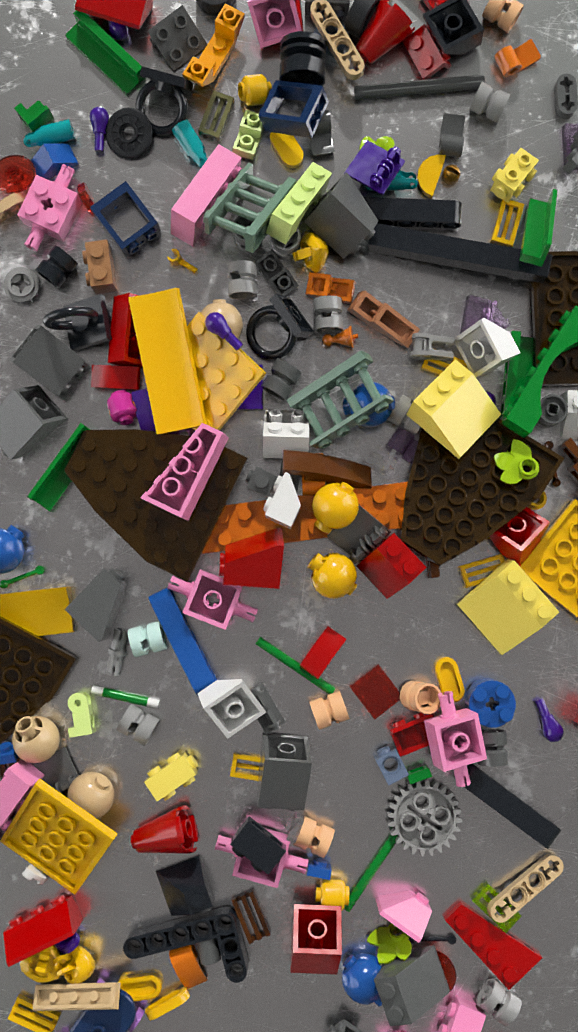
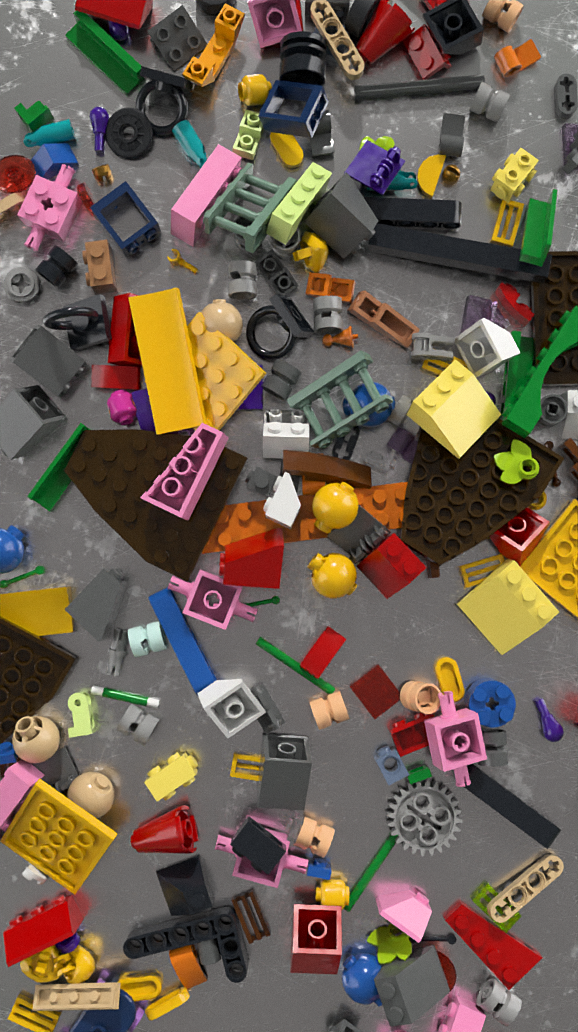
(100, 171): none -> pearl gold hinge
(210, 133): olive tile -> none
(218, 325): dark purple piece -> none
(275, 600): none -> green hinge
(350, 444): none -> black beam
(507, 295): none -> red slope

